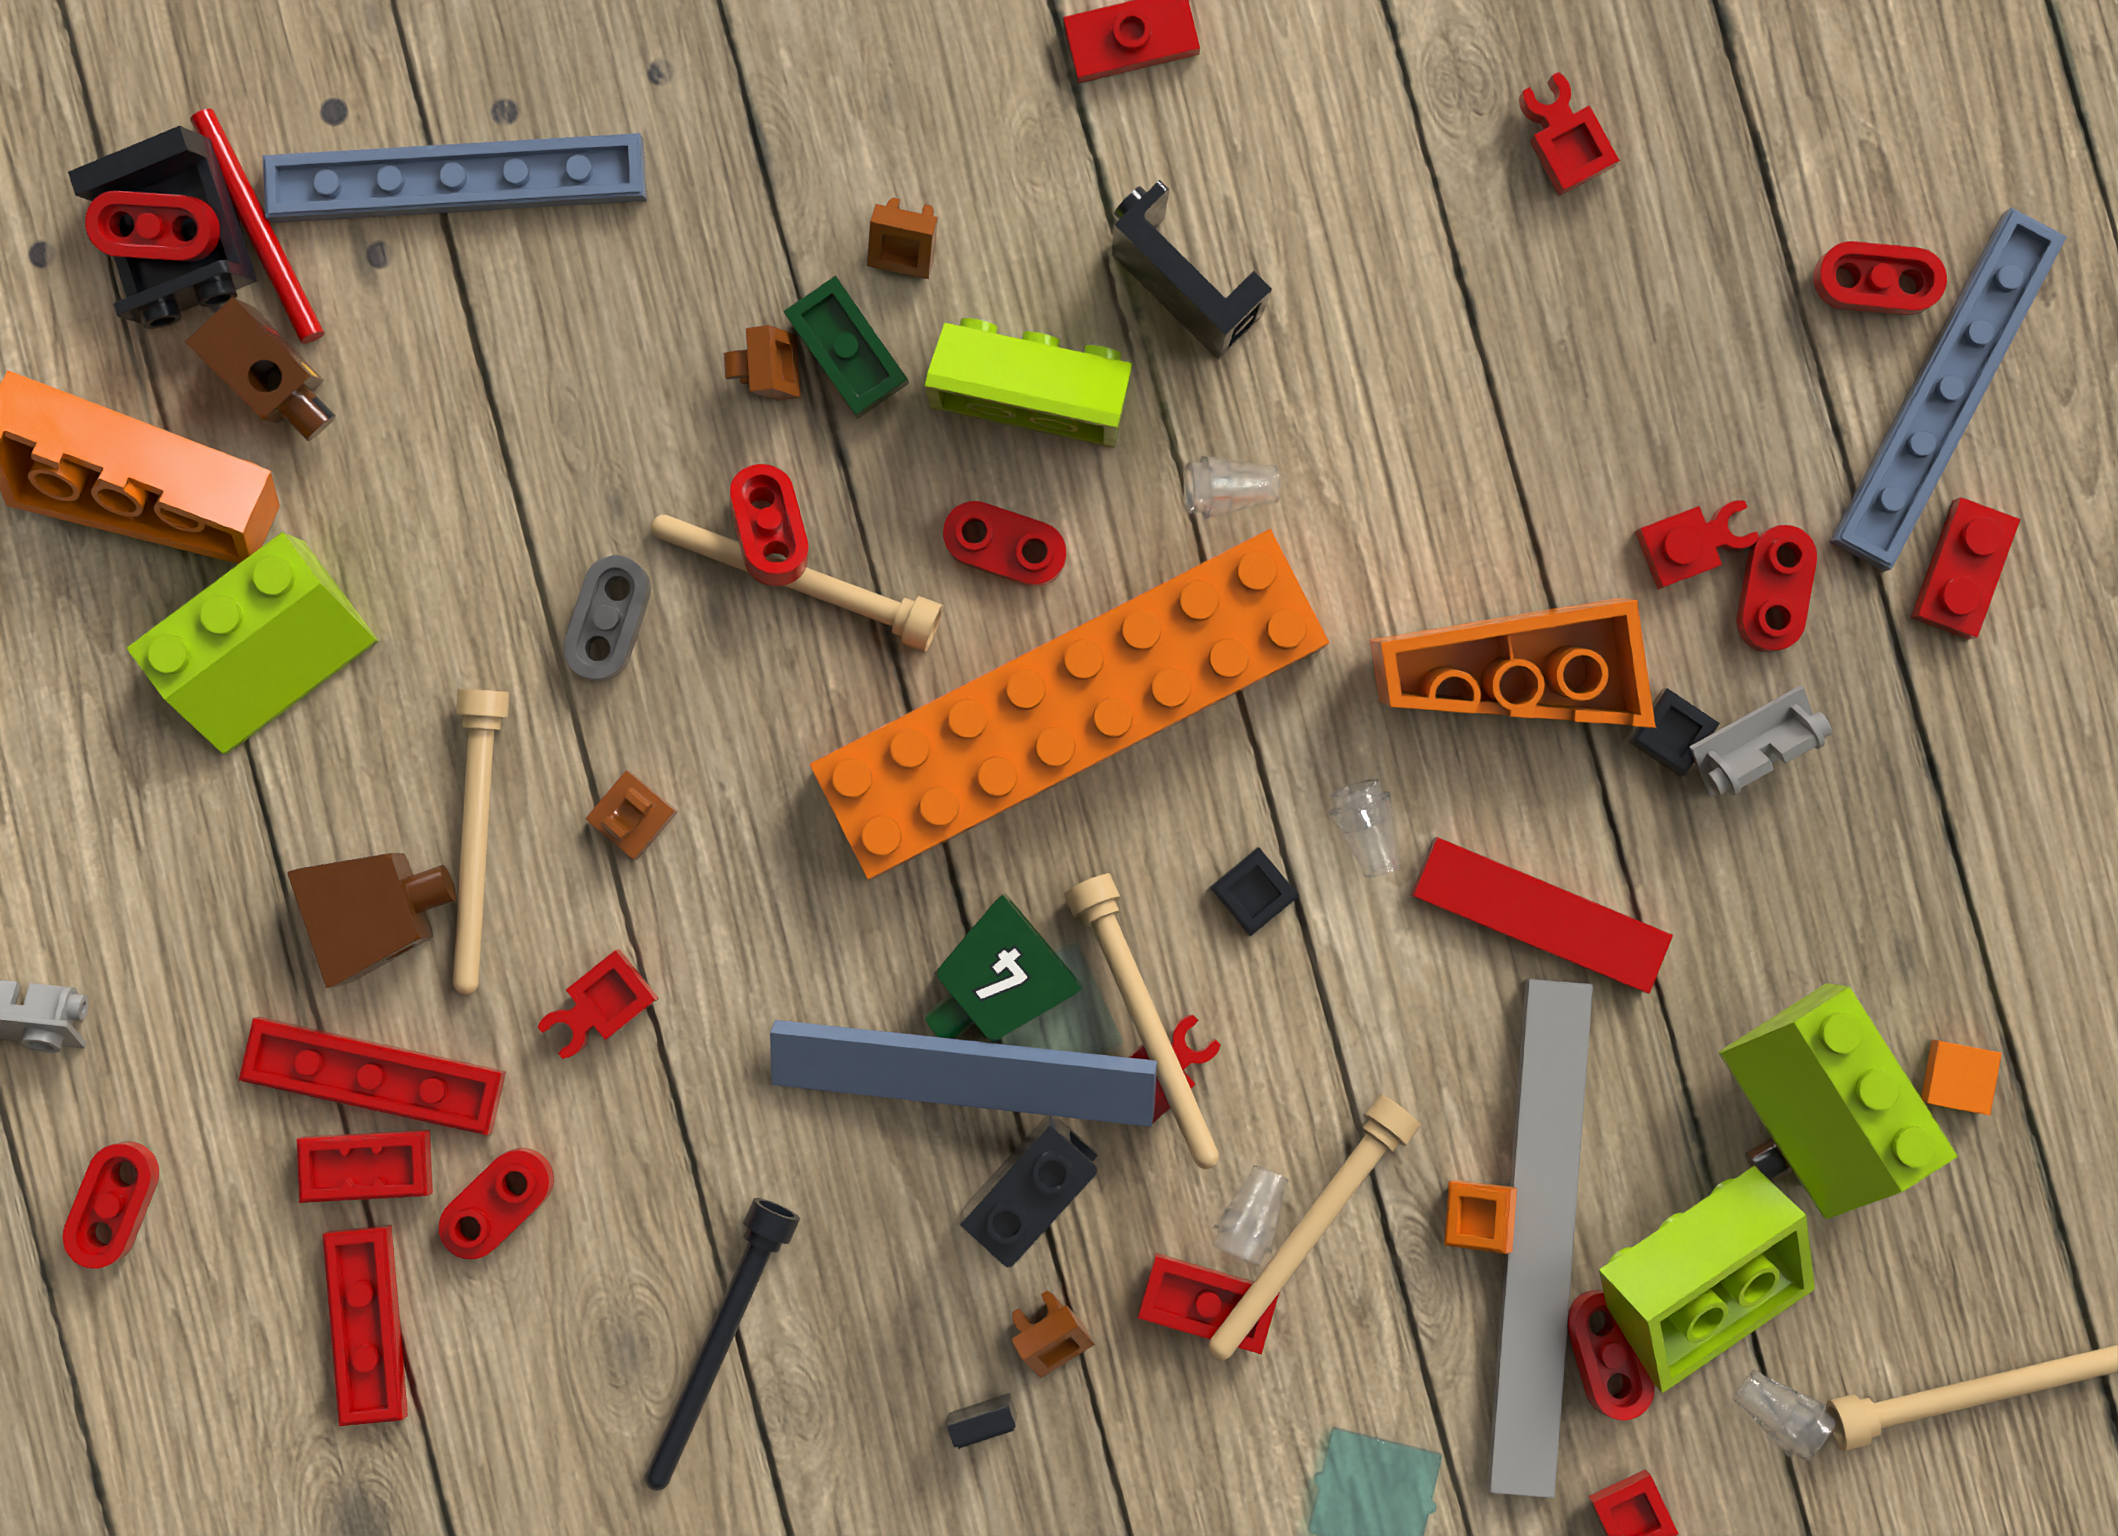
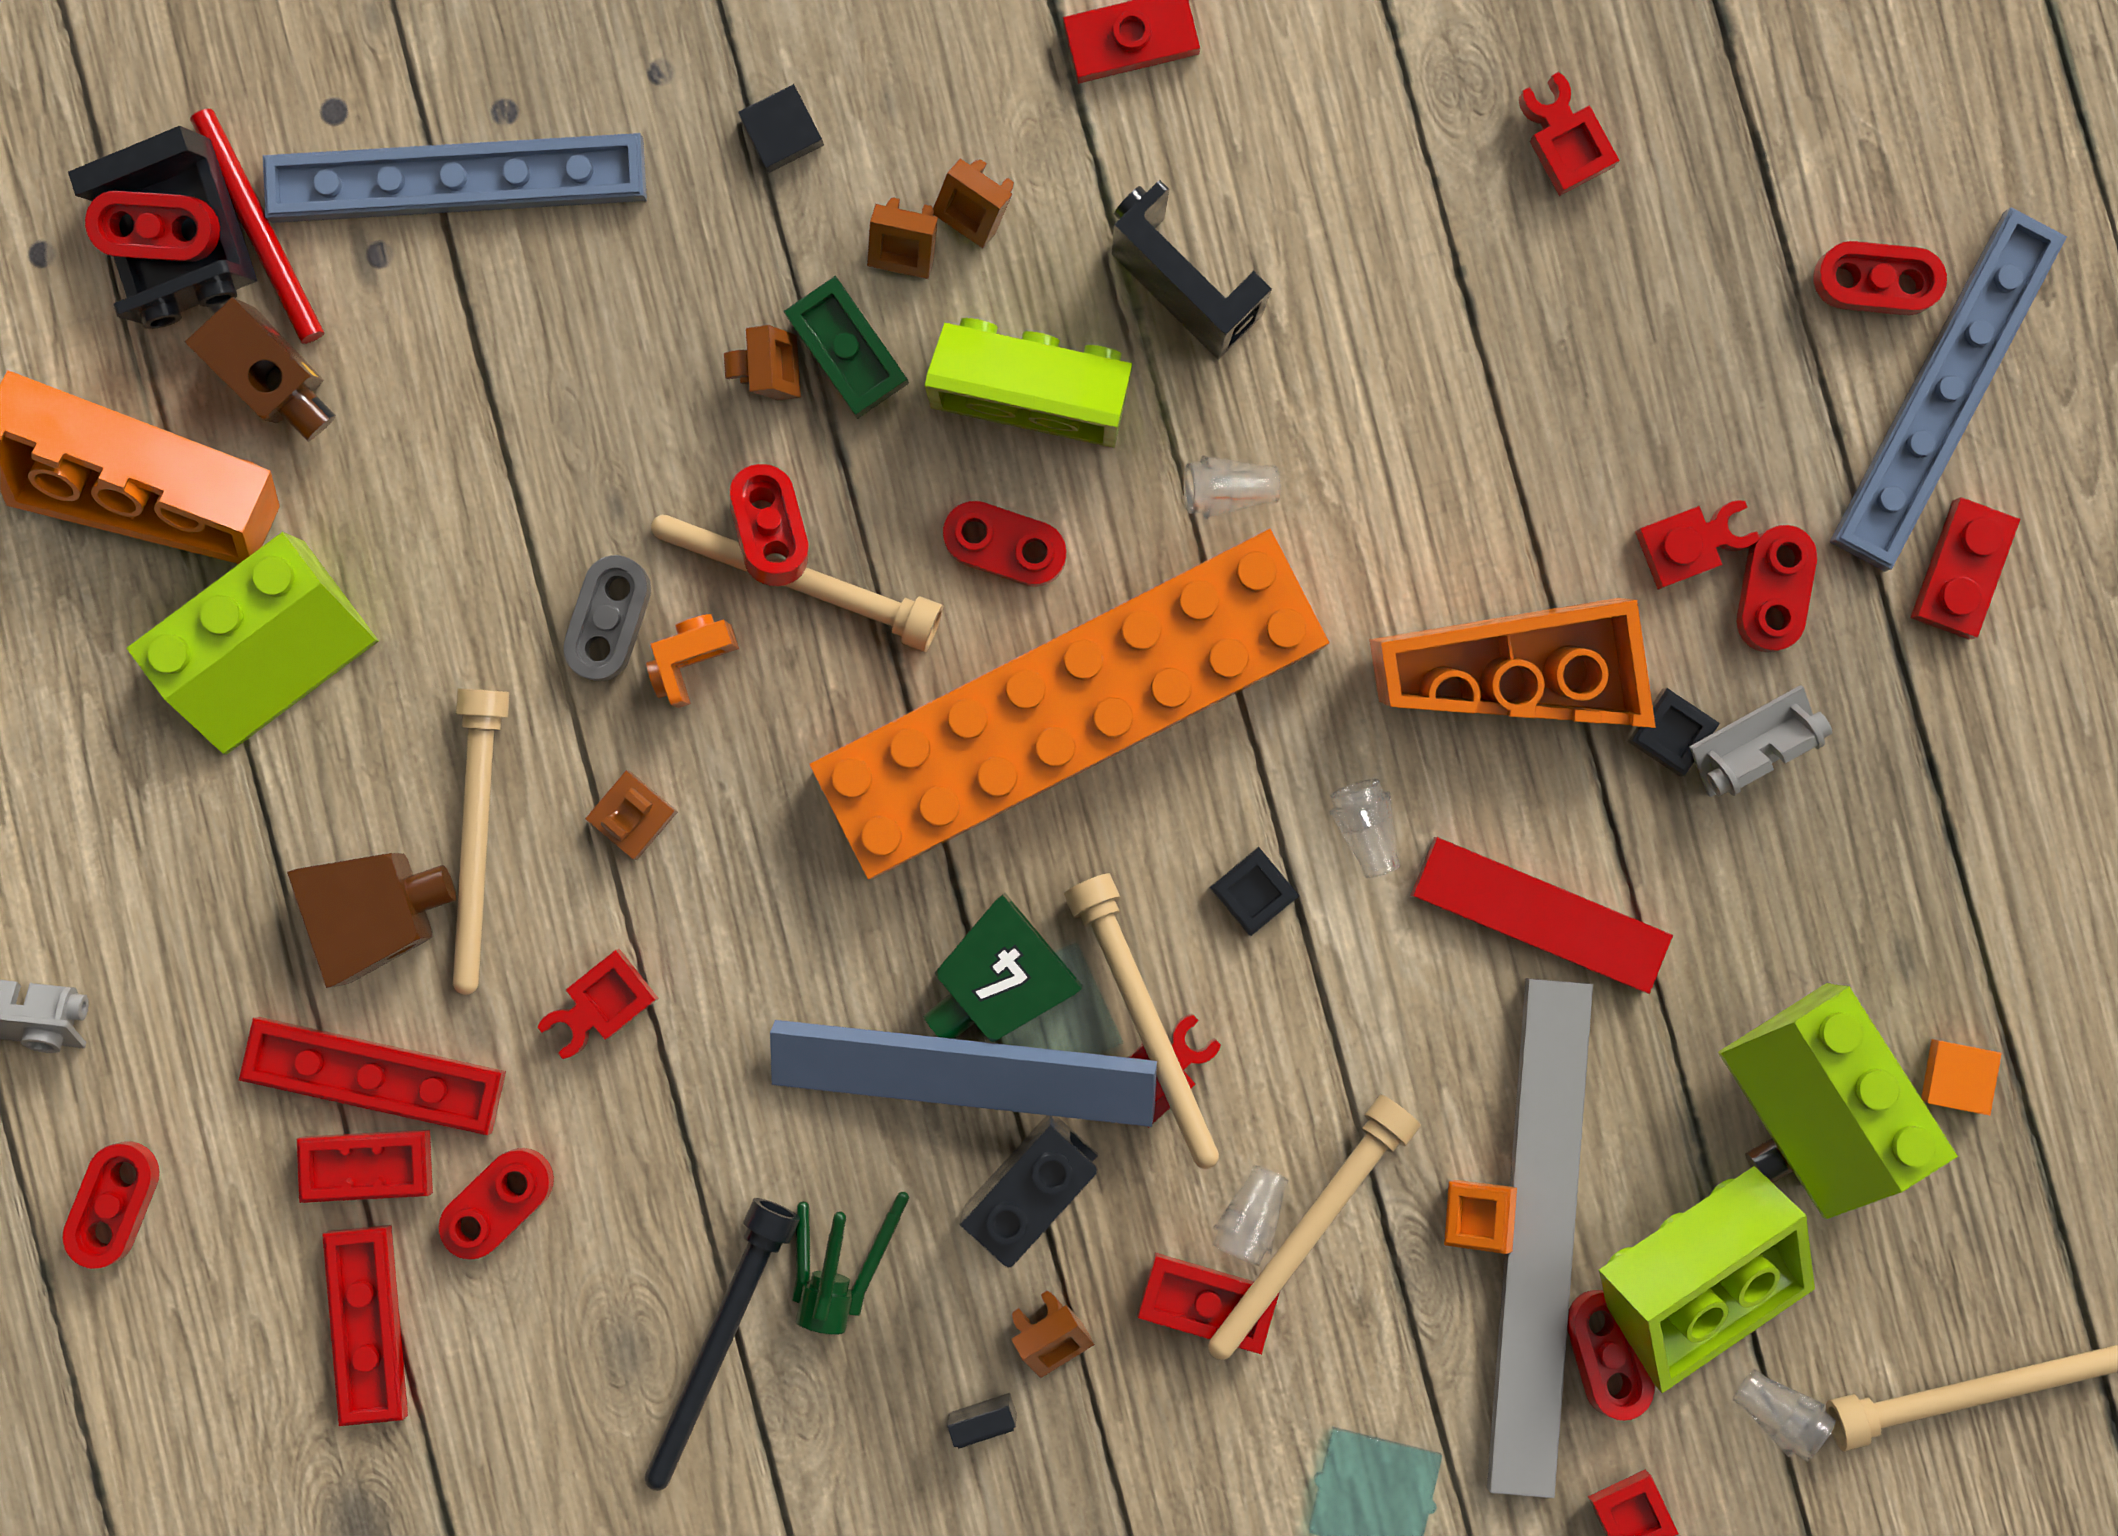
(696, 642): none -> orange bracket
(781, 128): none -> black tile
(825, 1298): none -> dark green plant
(972, 201): none -> dark orange tile

